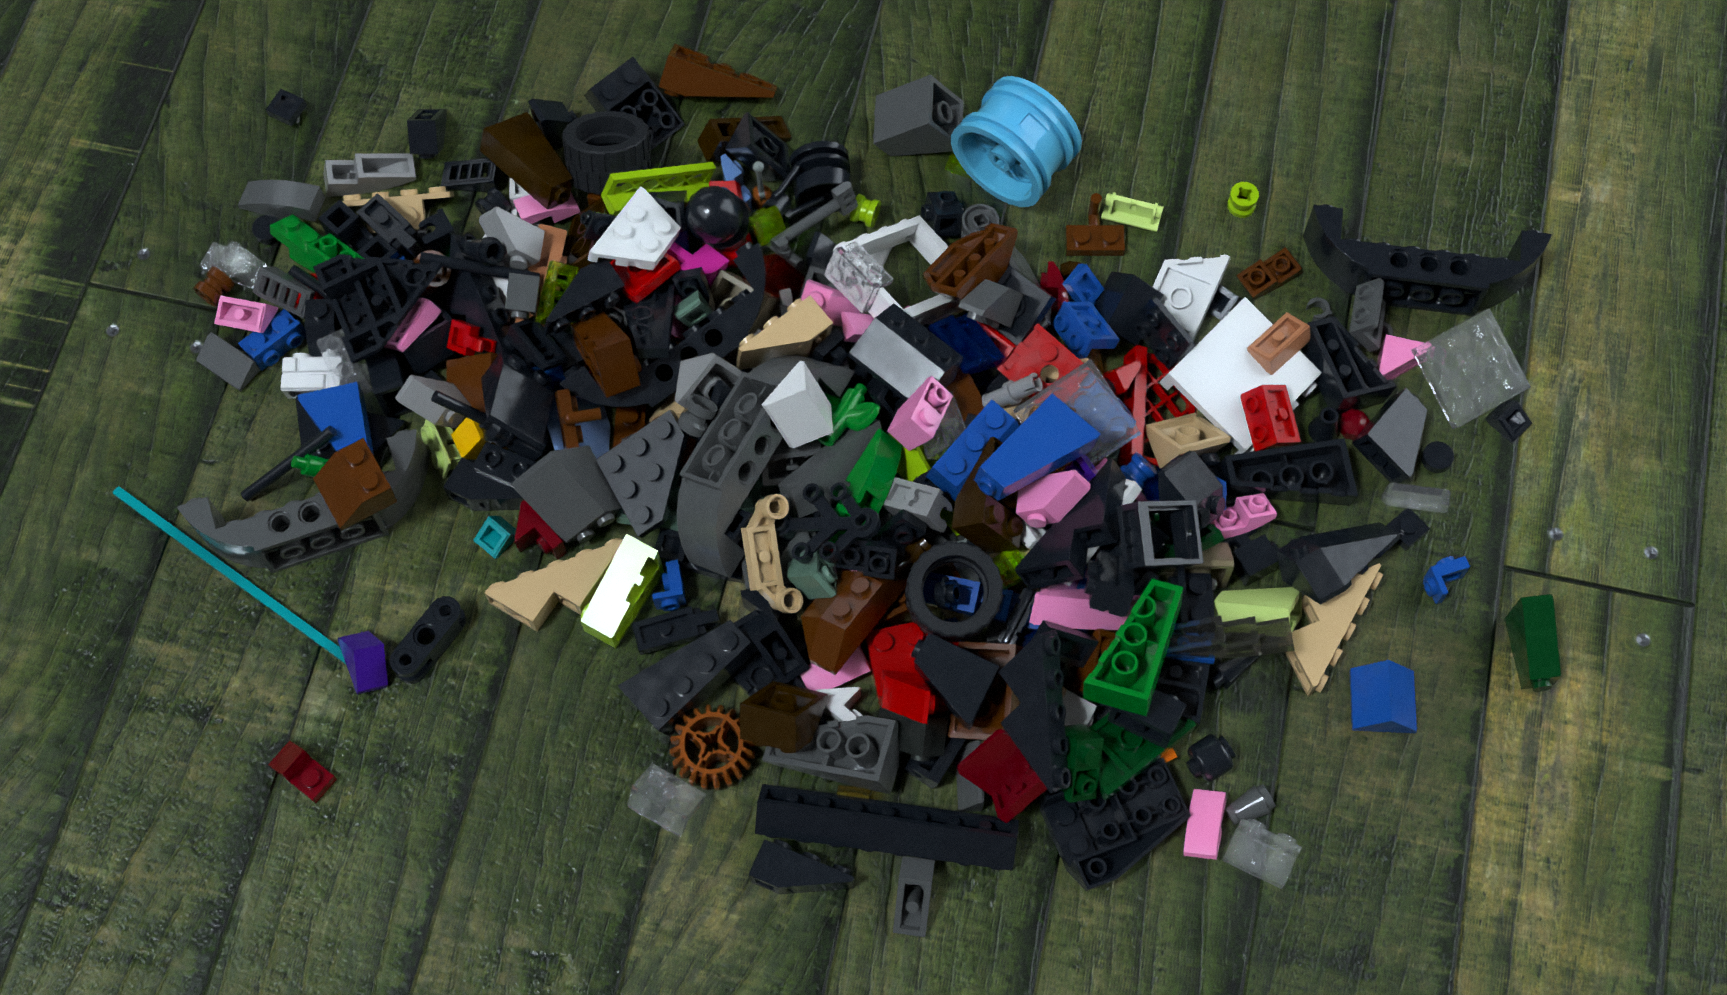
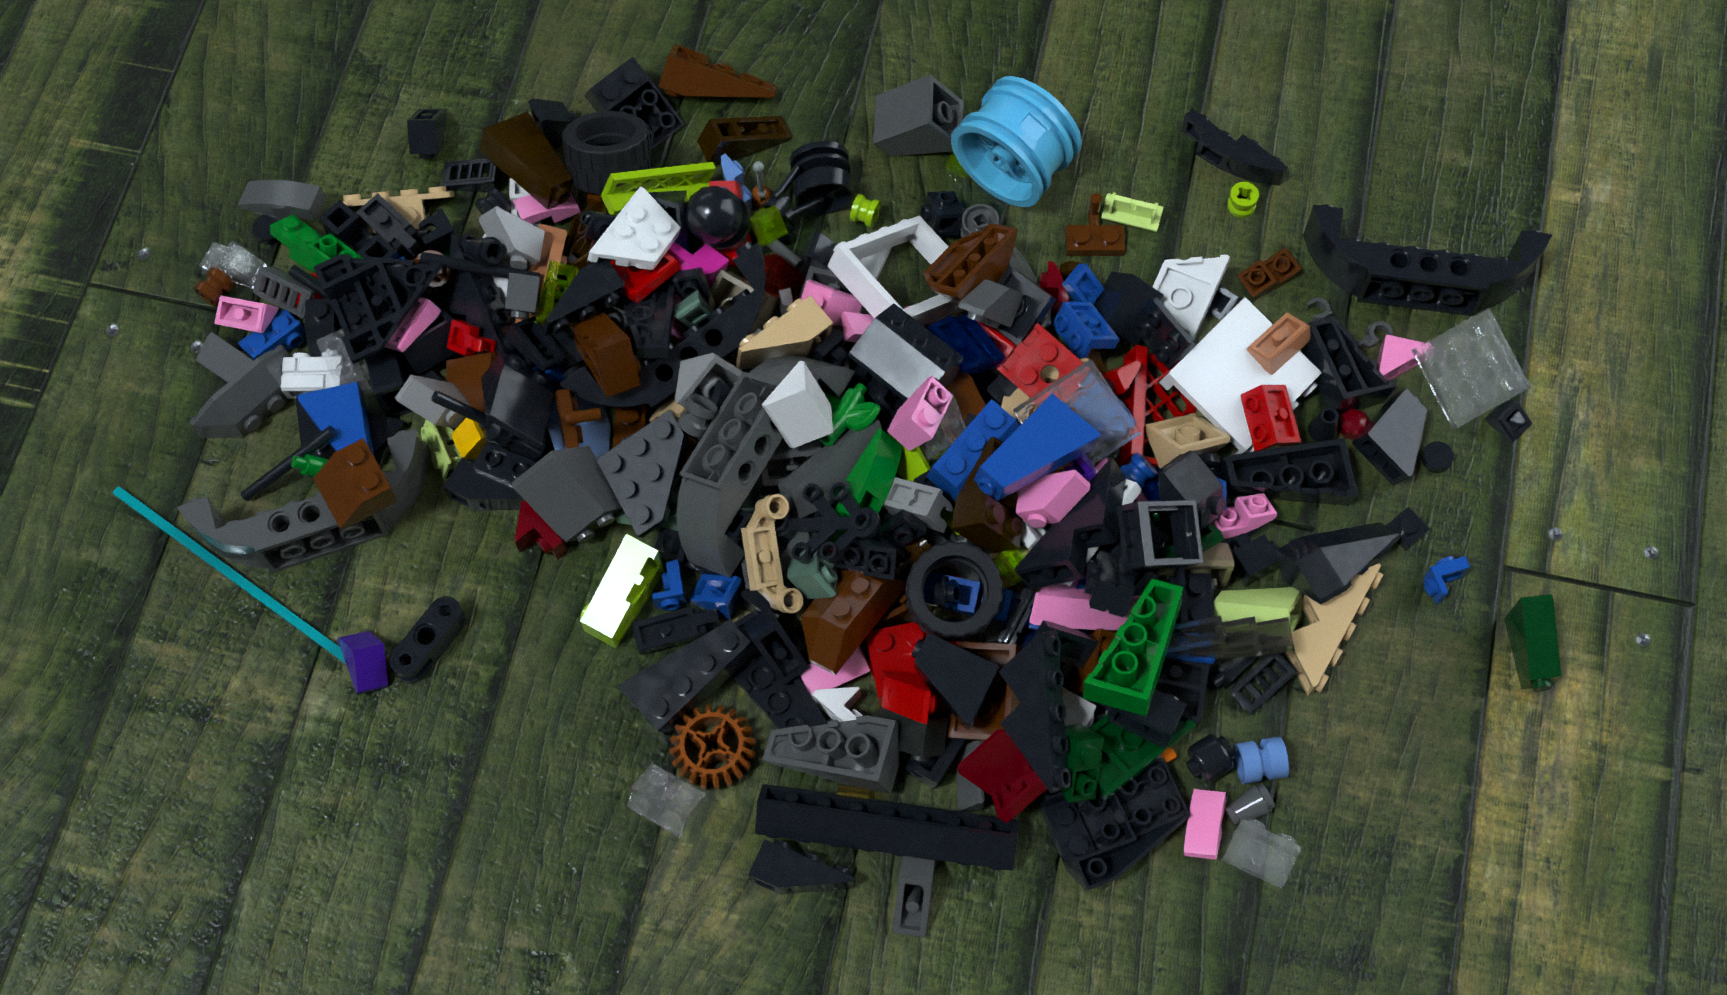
(244, 400): none -> dark grey wedge
(286, 107): black plate -> none
(302, 771): dark red slope -> none
(368, 173): light grey slope -> none
(495, 536): teal slope -> none
(569, 582): tan slope -> none
(718, 593): none -> blue slope
(757, 143): black slope -> none
(781, 716): dark brown slope -> none
(843, 201): dark grey hinge -> none
(857, 275): clear bracket -> none
(1013, 392): light grey pin -> none
(1240, 158): none -> black slope
(1261, 760): none -> medium blue wheel
(1288, 671): none -> black slope
(1368, 314): dark grey bracket -> none
(1383, 698): blue slope -> none
(1416, 497): clear slope -> none

